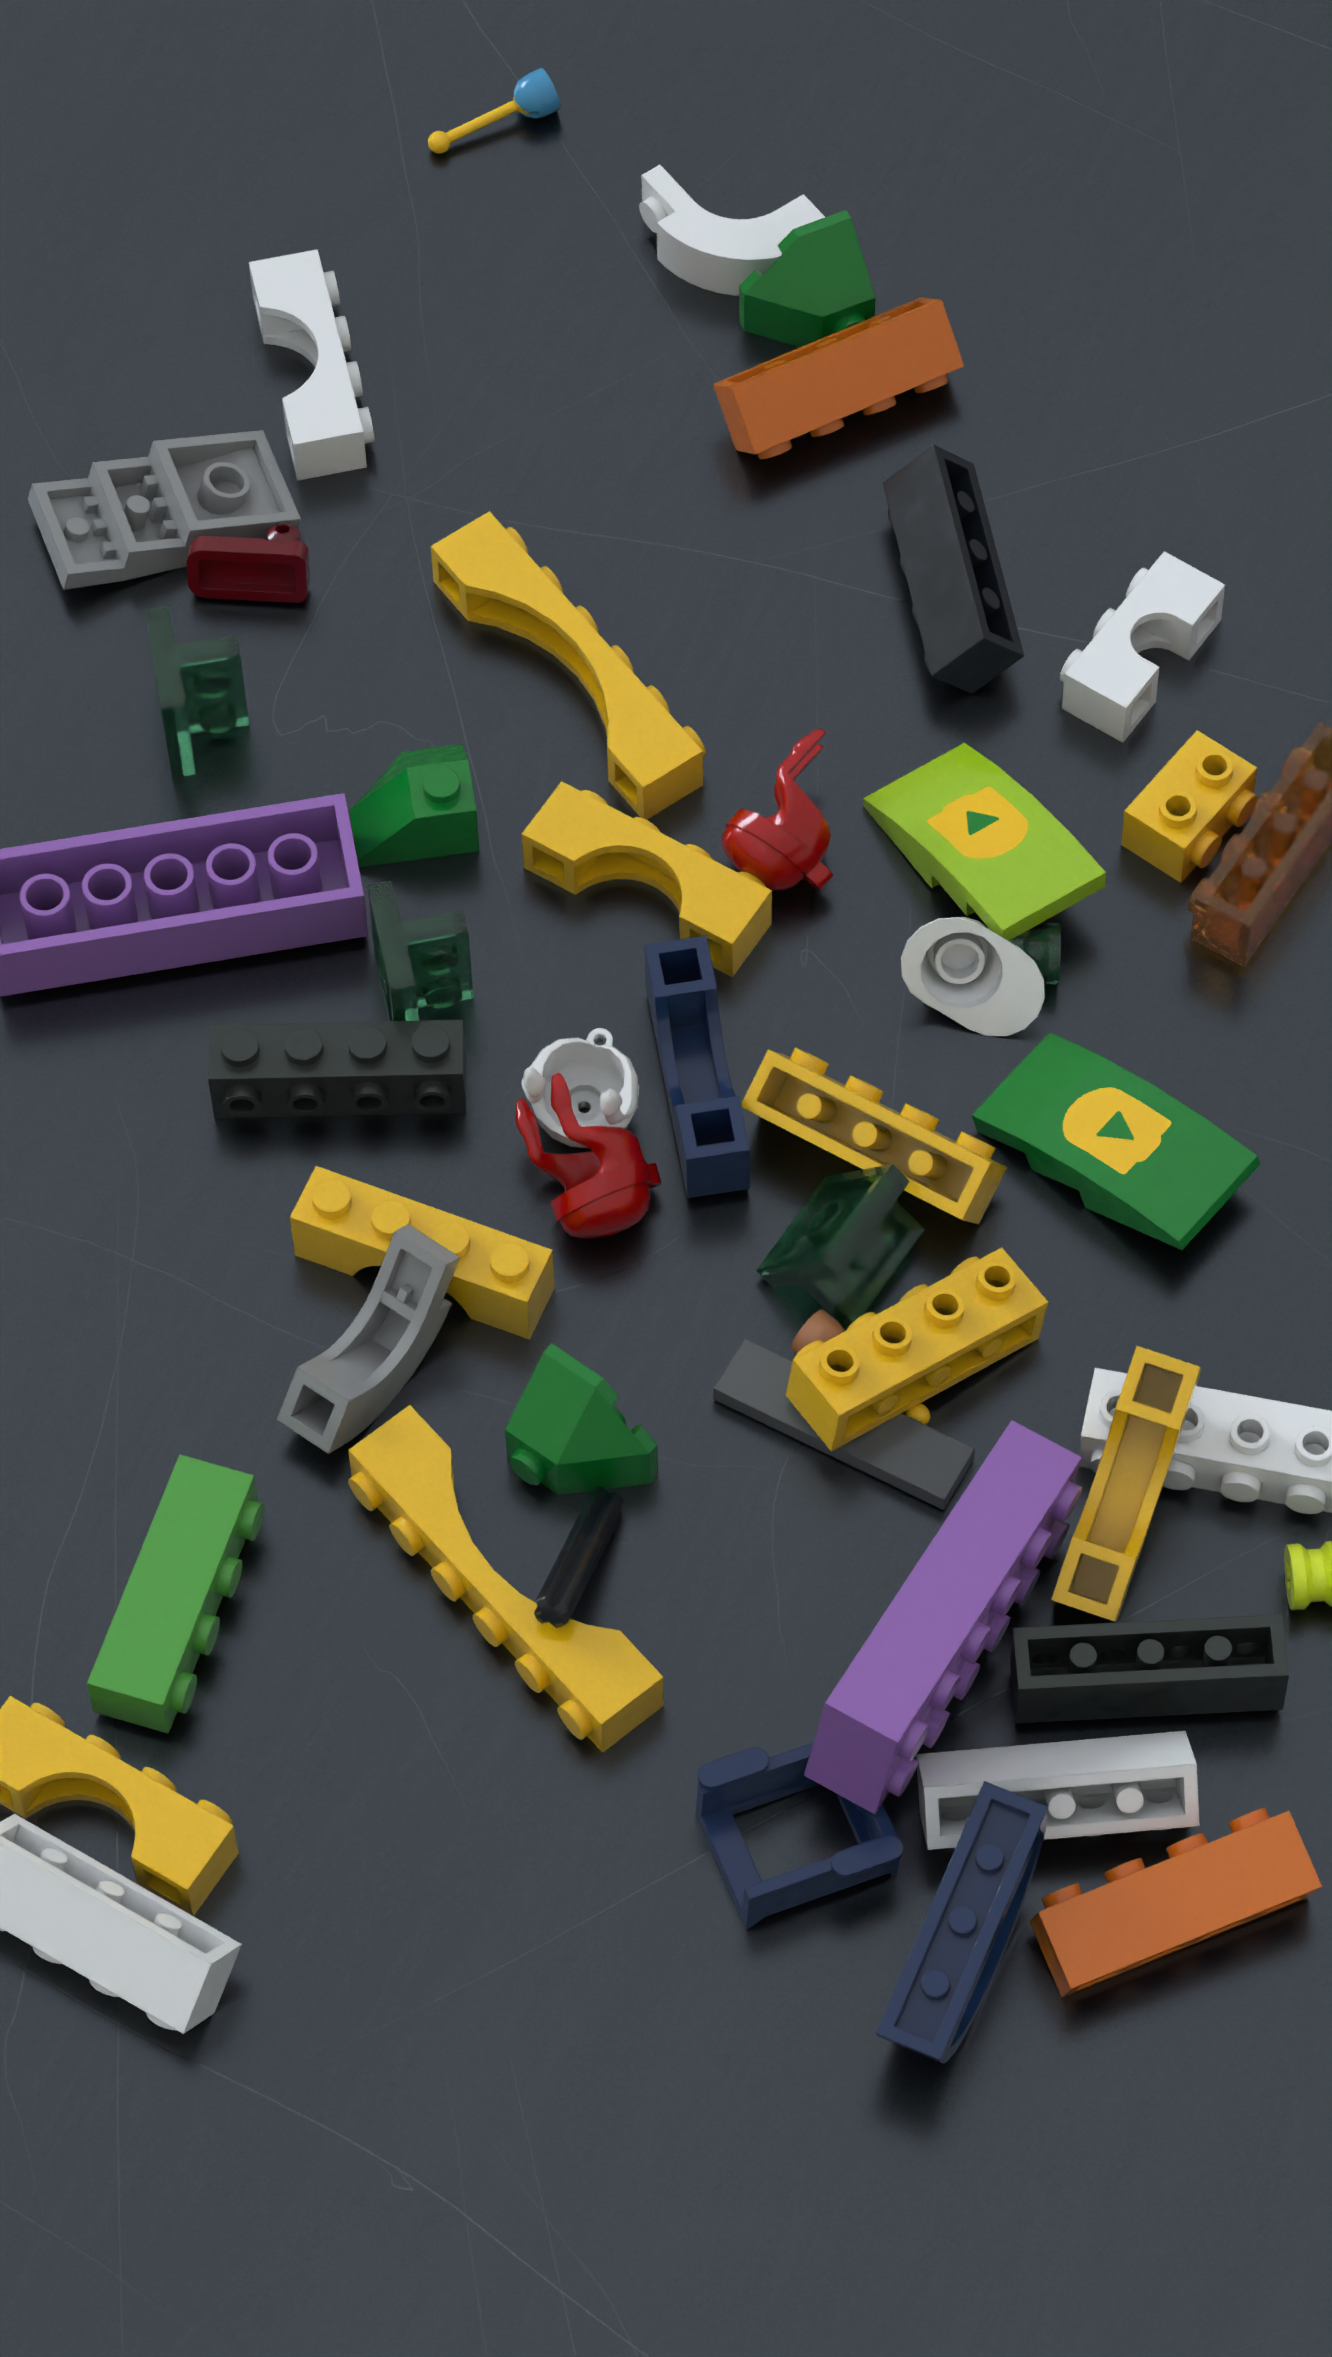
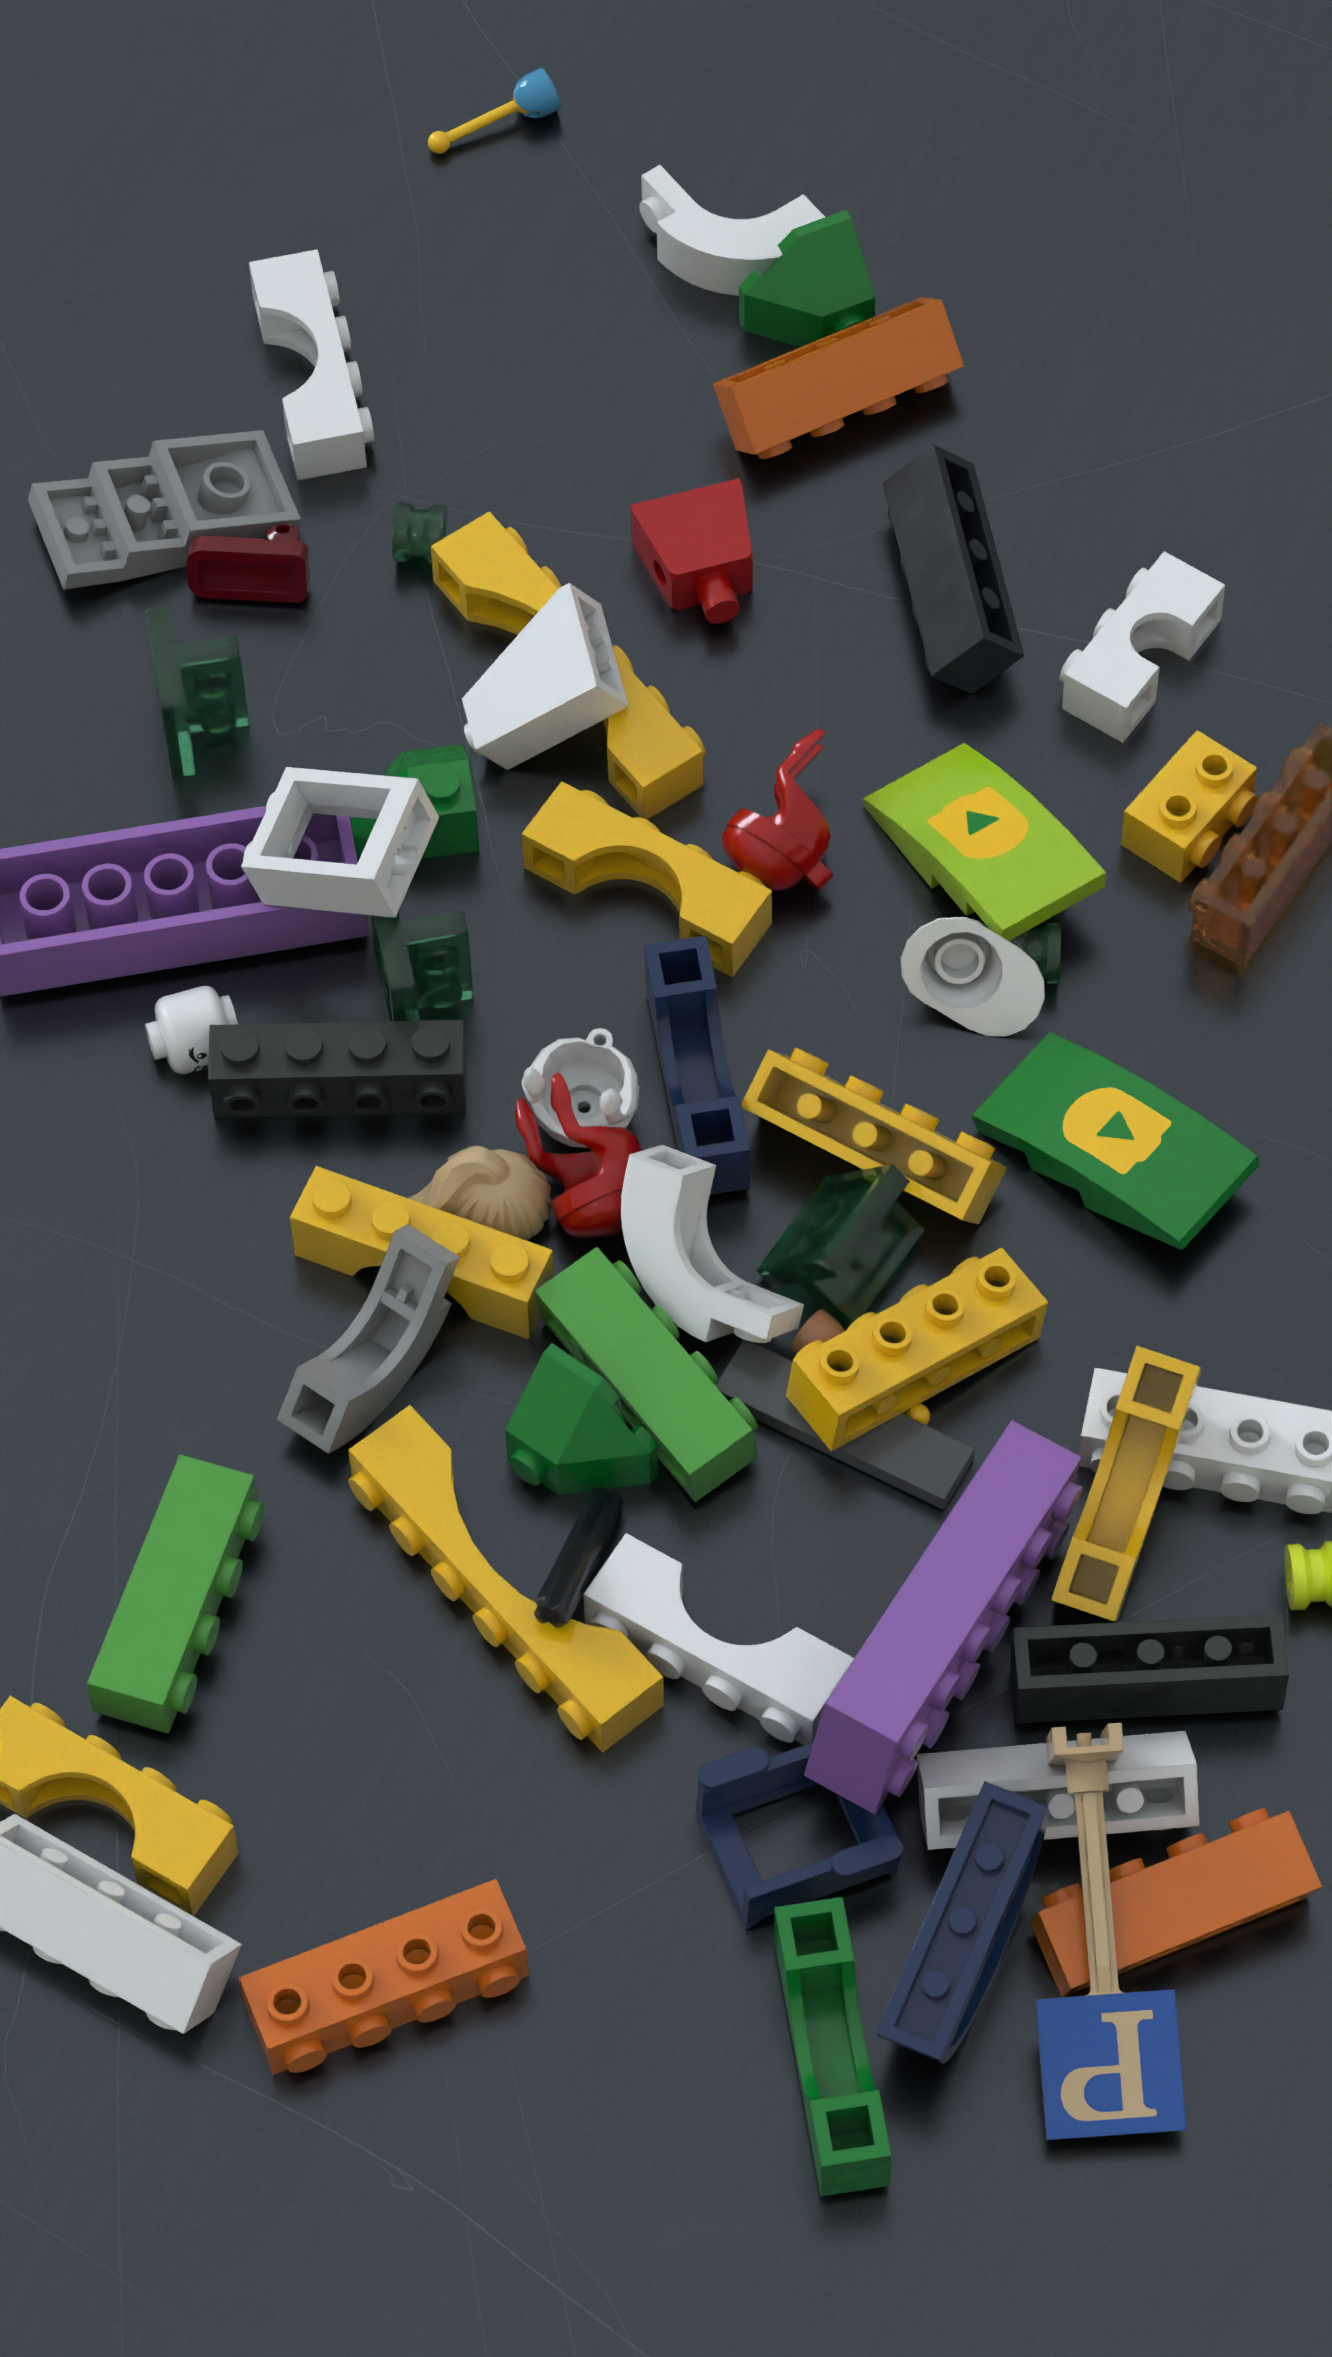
(183, 1027): none -> white head
(385, 1978): none -> orange brick
(386, 864): none -> white window
(417, 530): none -> clear green wheel
(492, 1190): none -> tan hair
(546, 683): none -> white slope
(658, 1384): none -> bright green brick
(674, 1258): none -> white arch
(697, 547): none -> red torso
(773, 1681): none -> white arch
(830, 2047): none -> green arch
(1110, 2054): none -> piece

